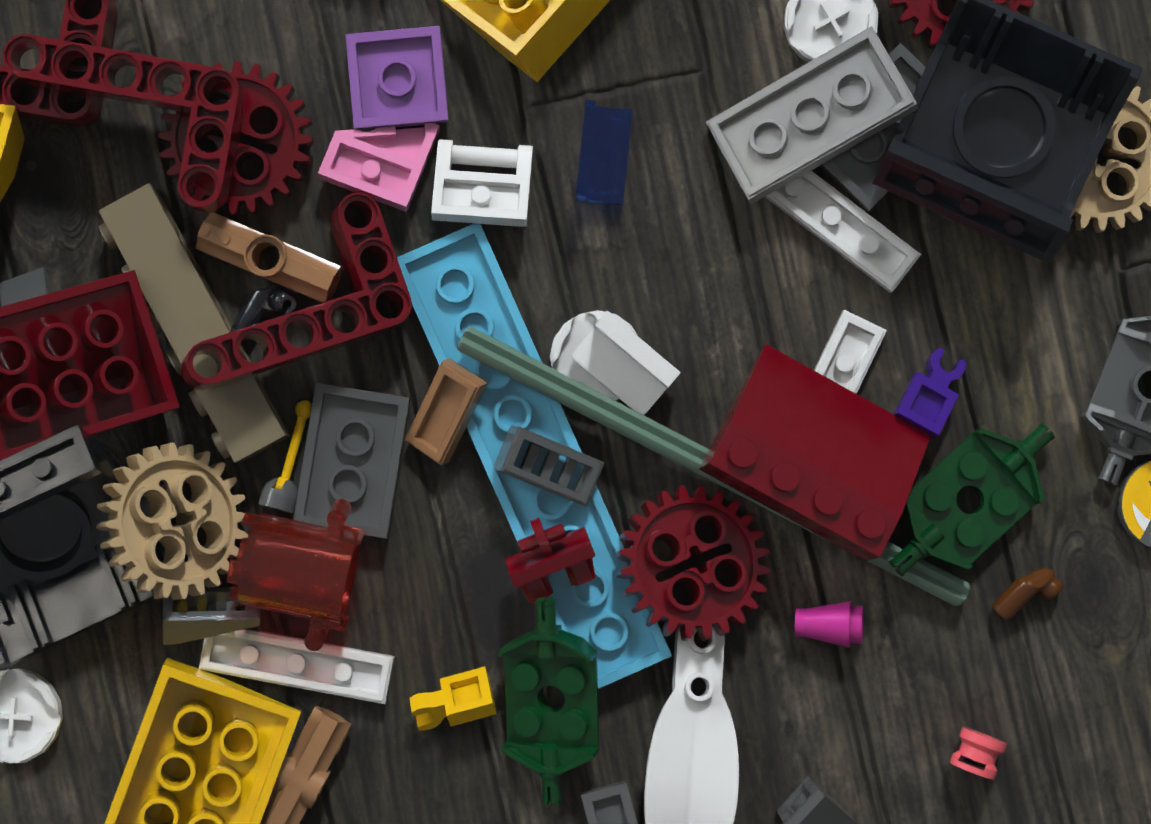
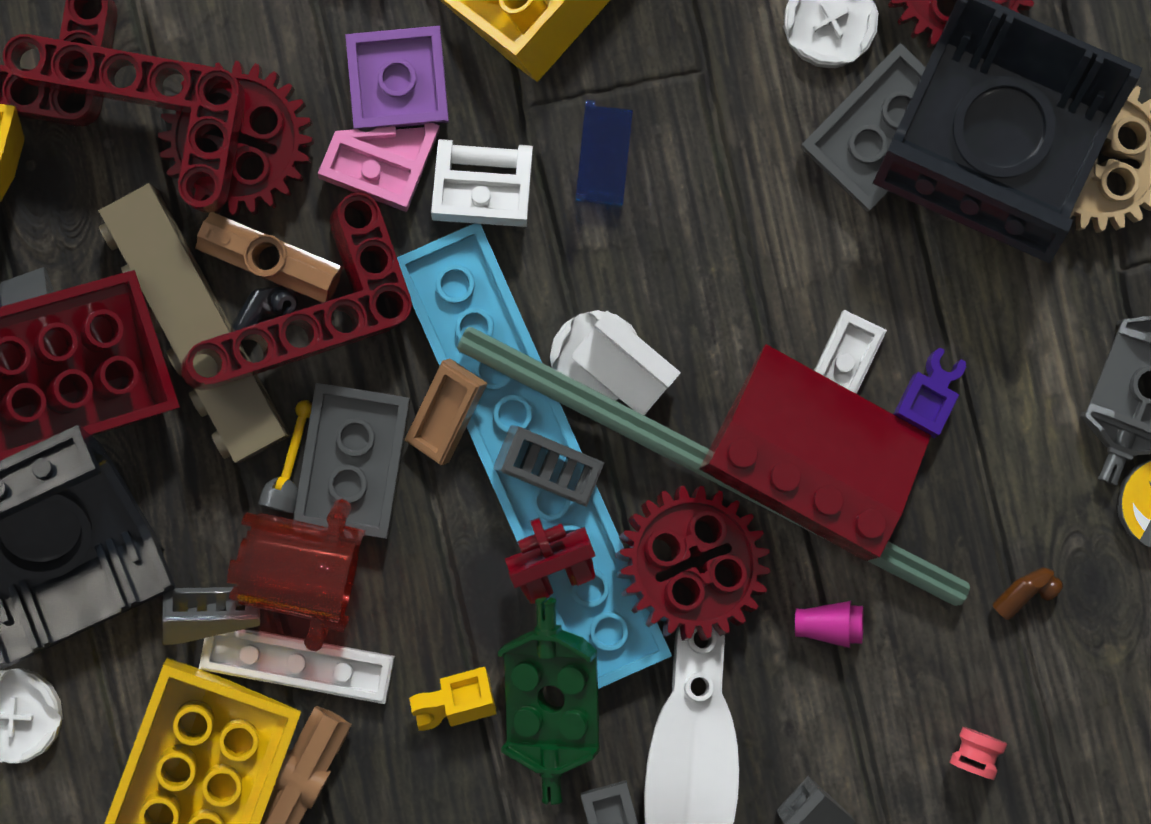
(136, 535): tan gear -> none
(812, 115): light grey tile -> none
(846, 229): white tile -> none
(1007, 488): dark green plate -> none

